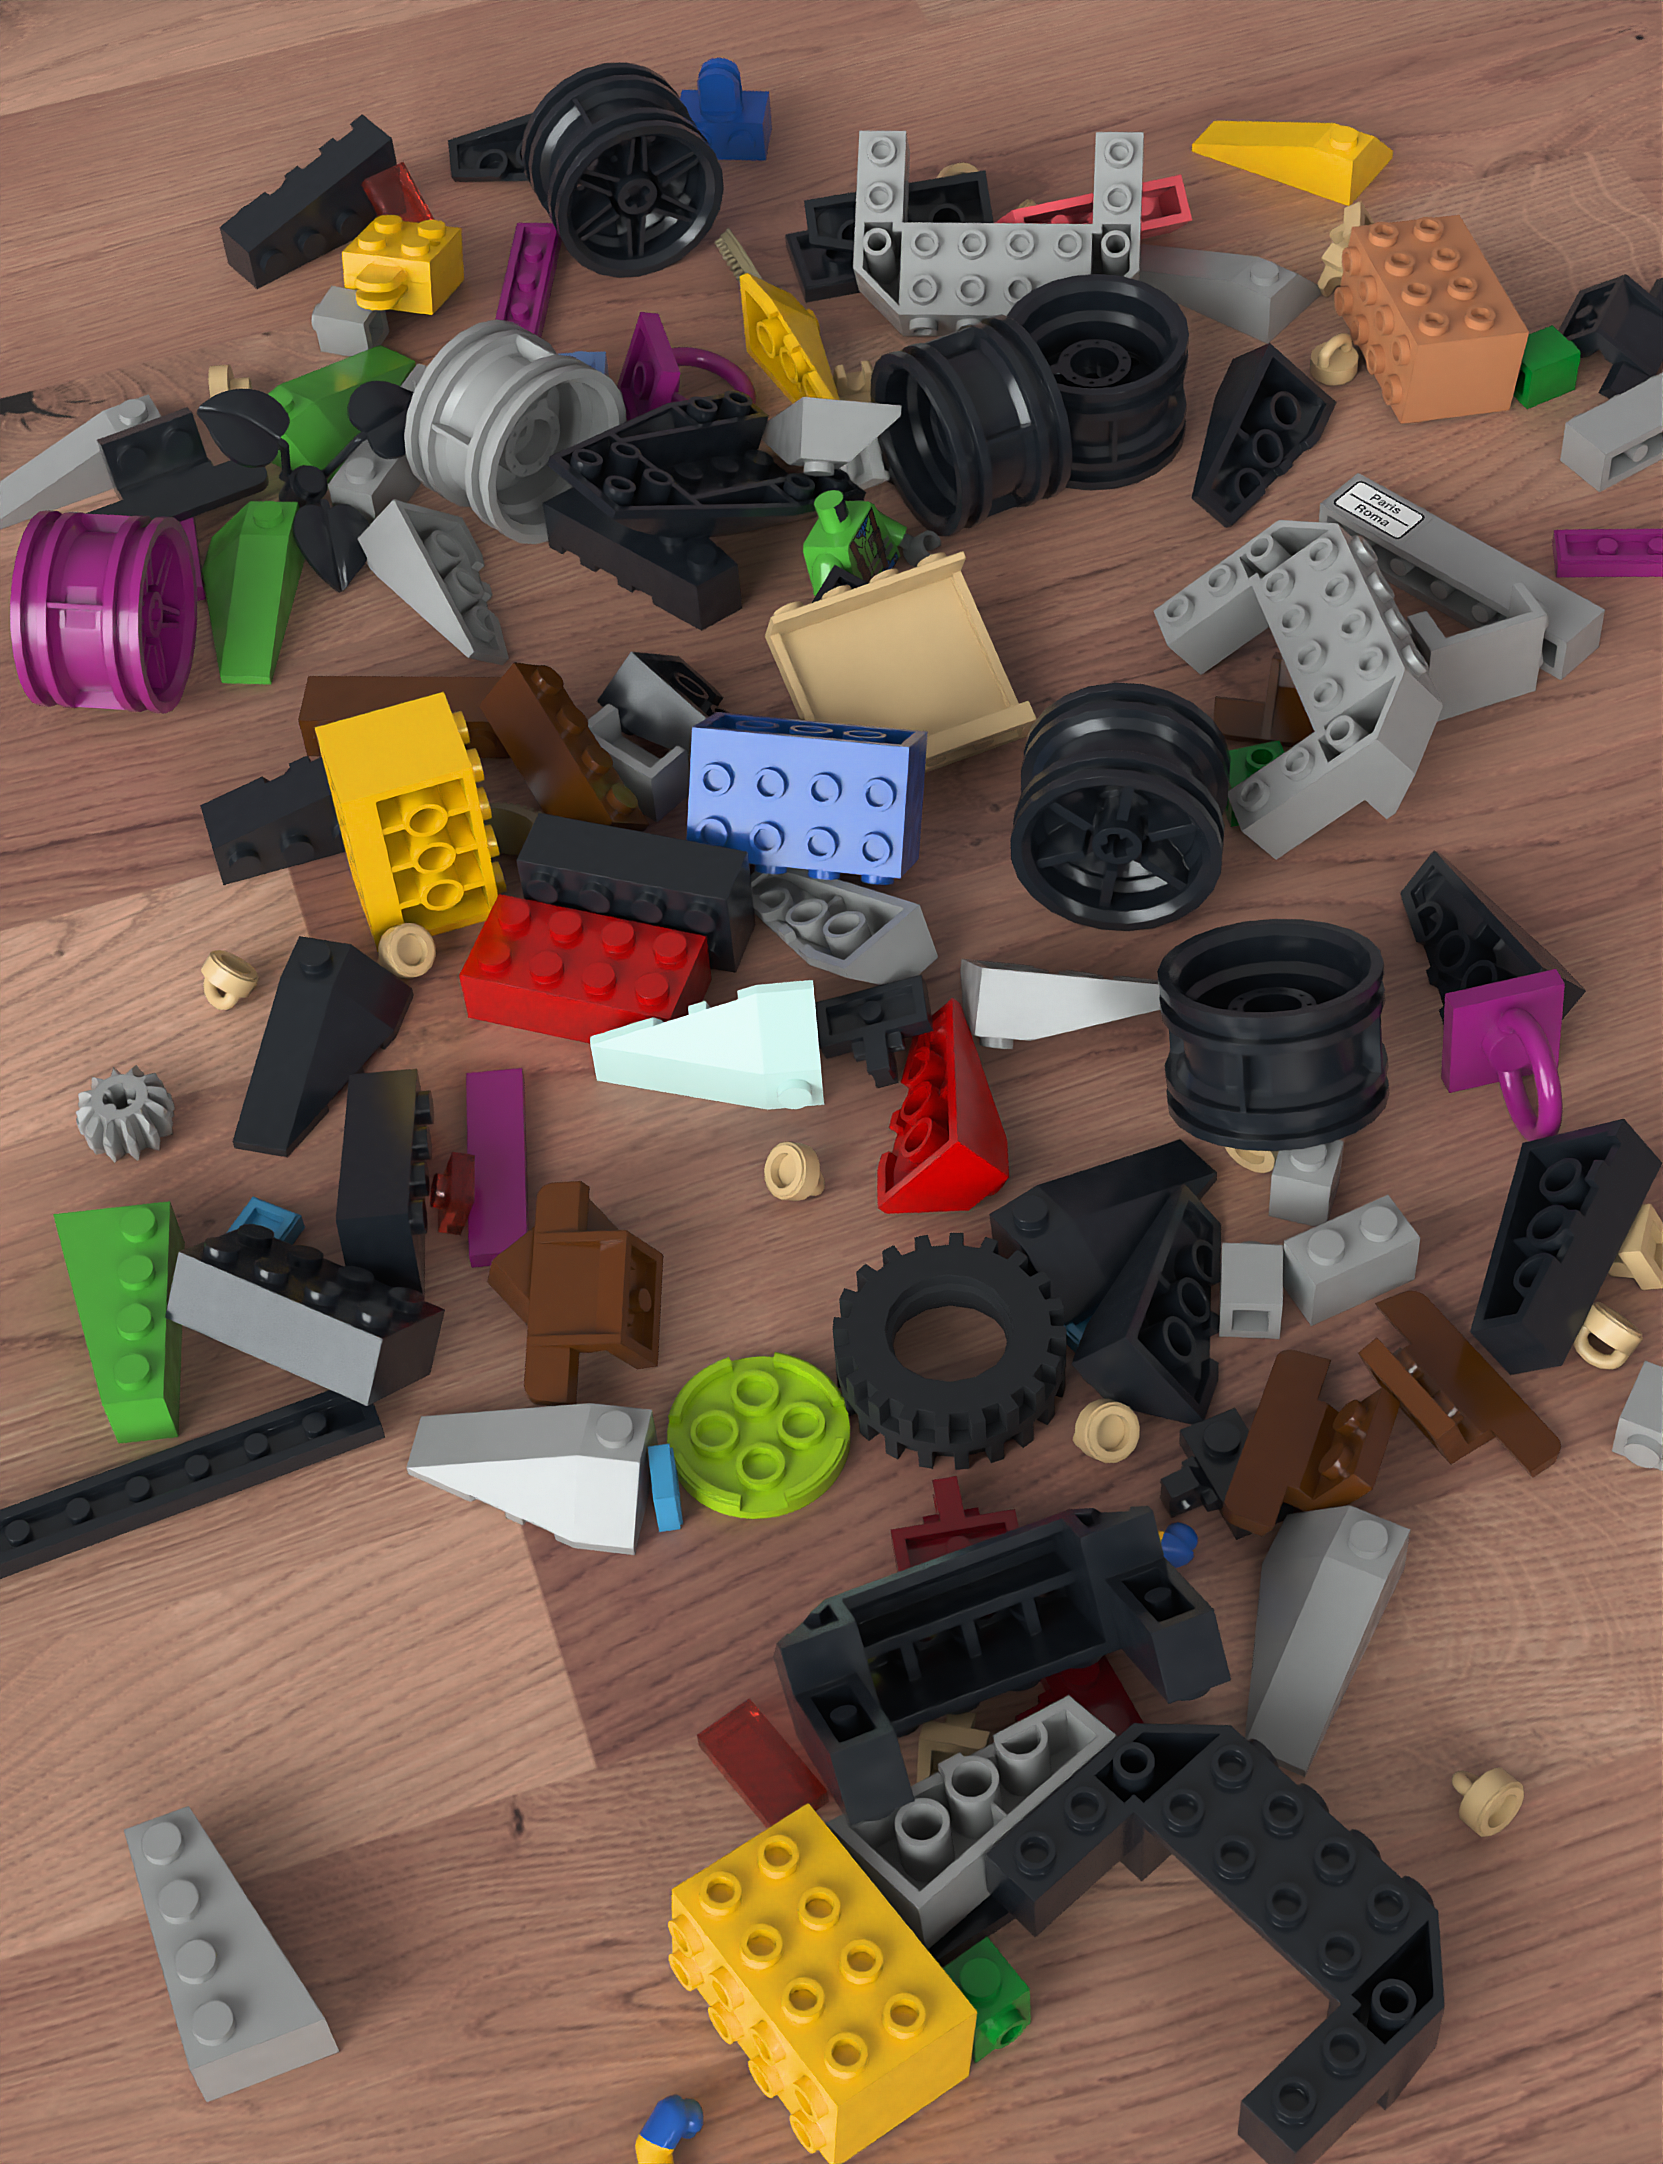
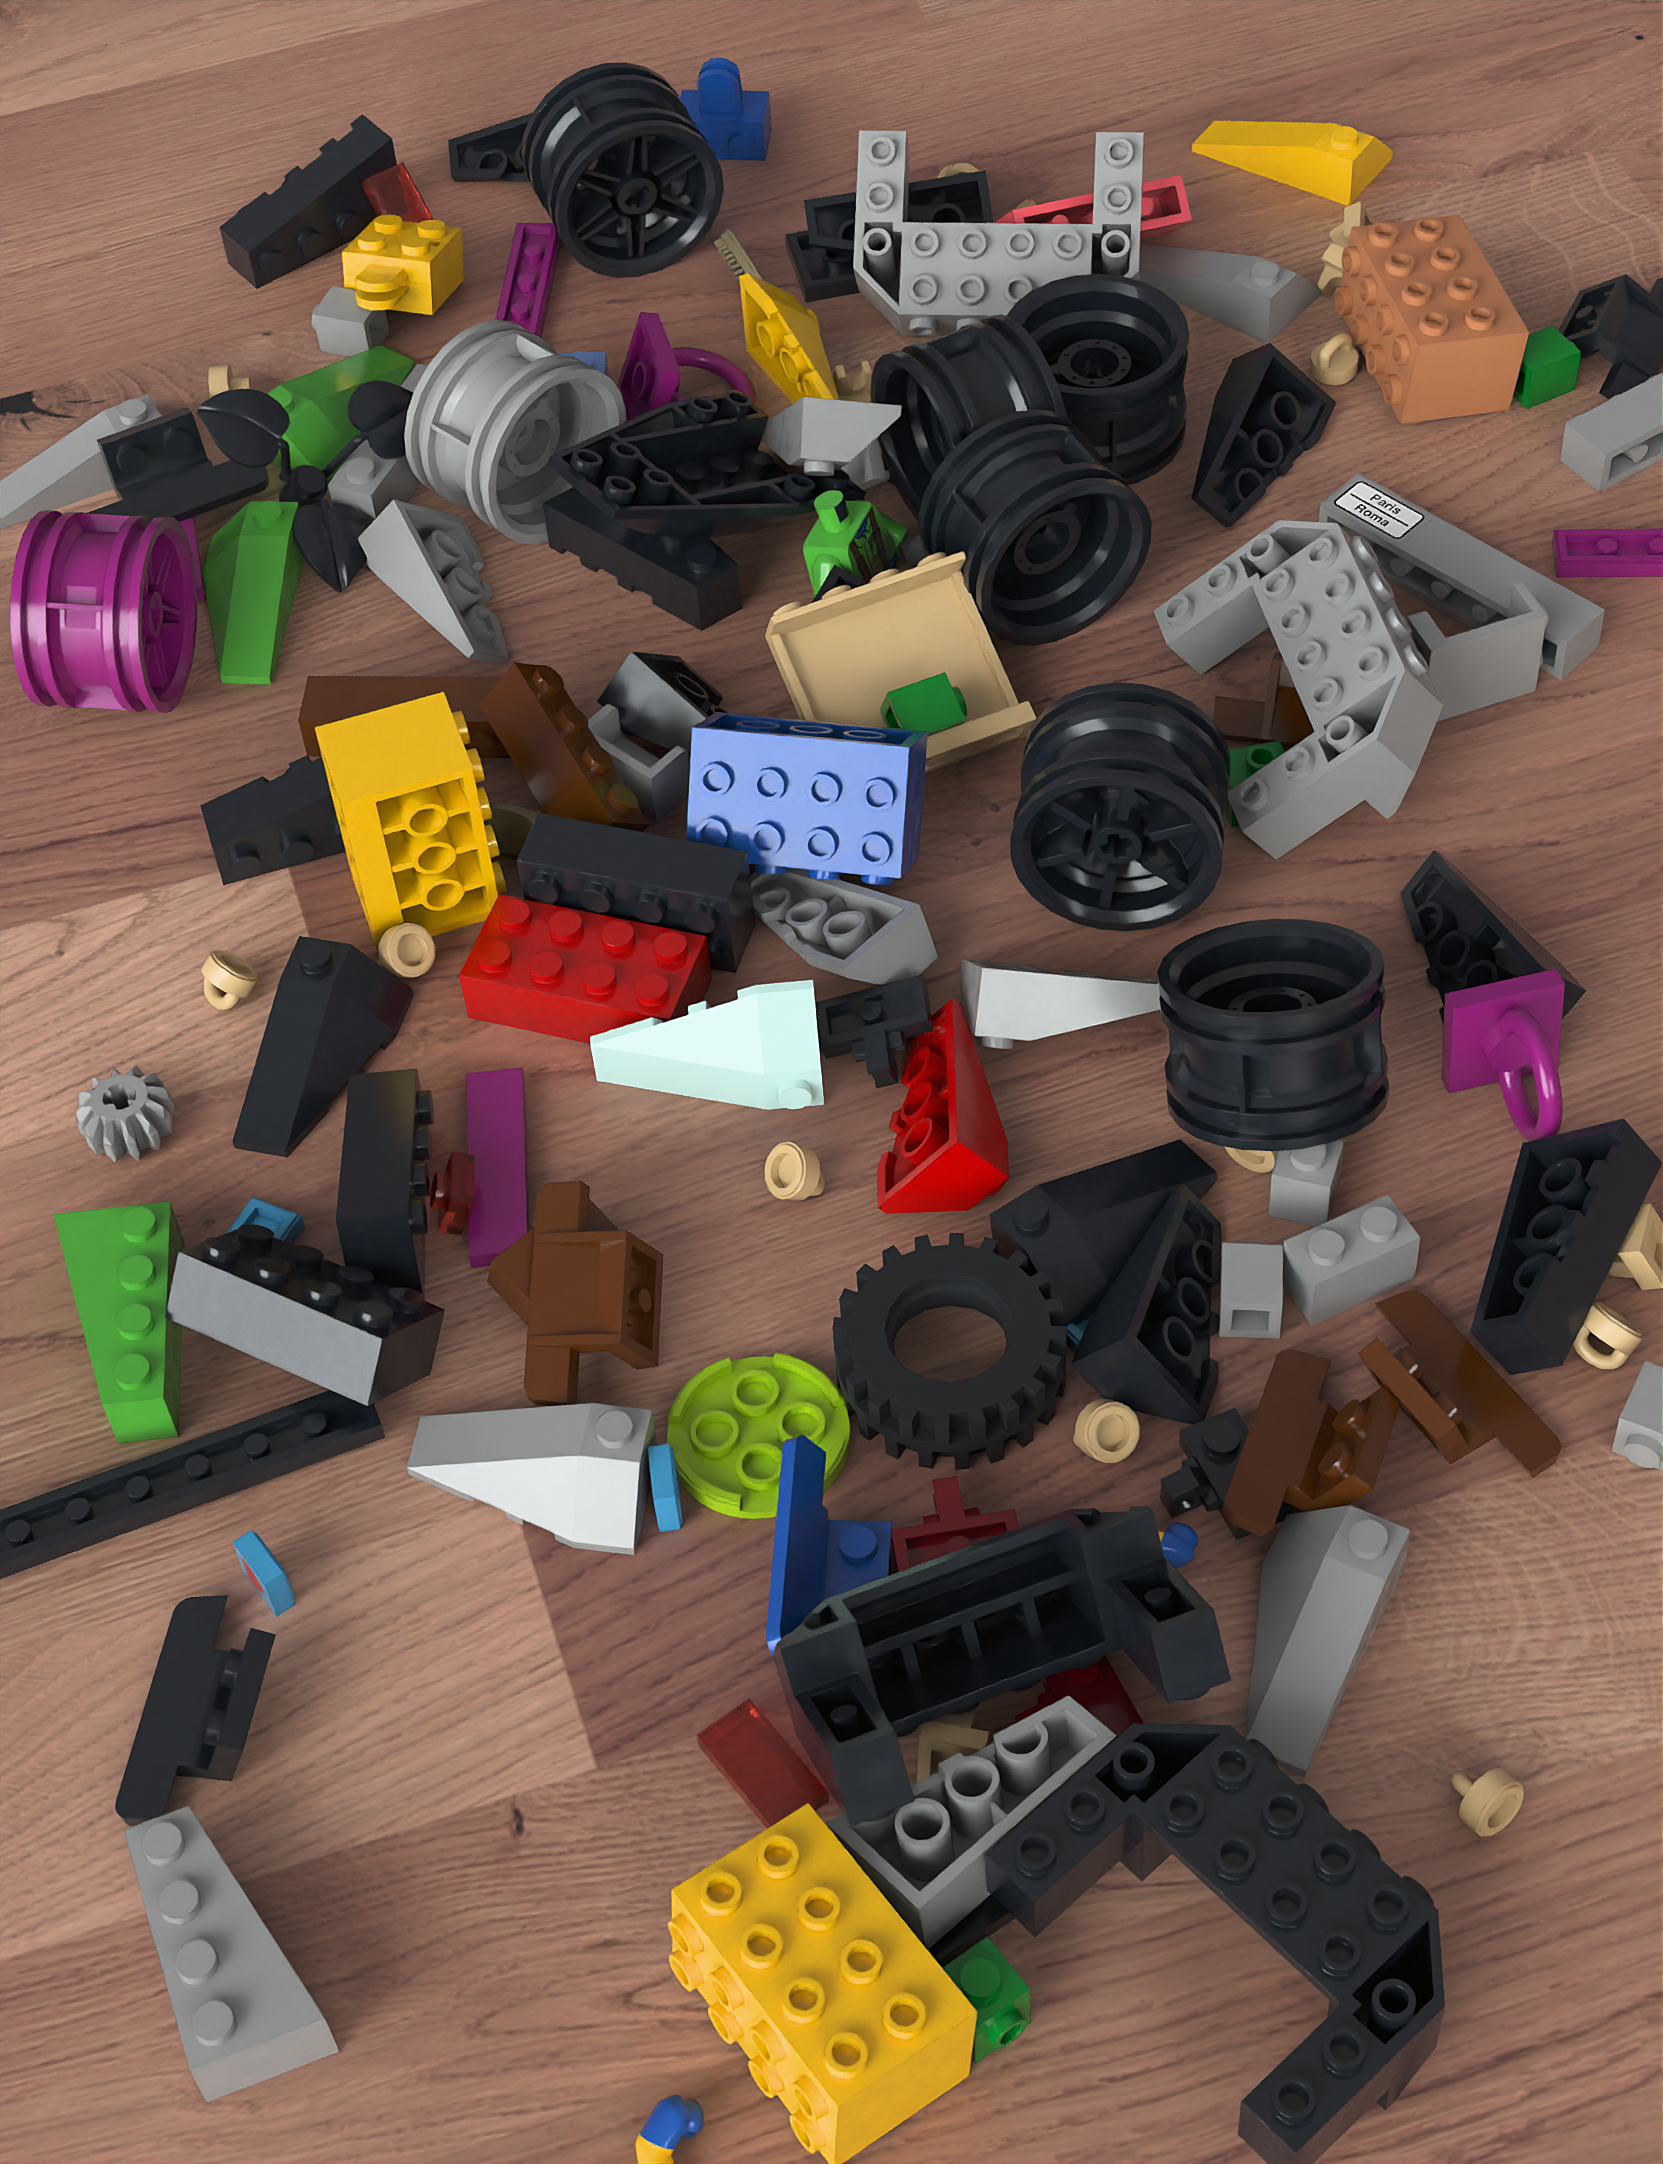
(194, 1709): none -> black plate
(264, 1572): none -> dark azure tile
(810, 1552): none -> blue plate
(925, 706): none -> green brick
(1040, 526): none -> black wheel

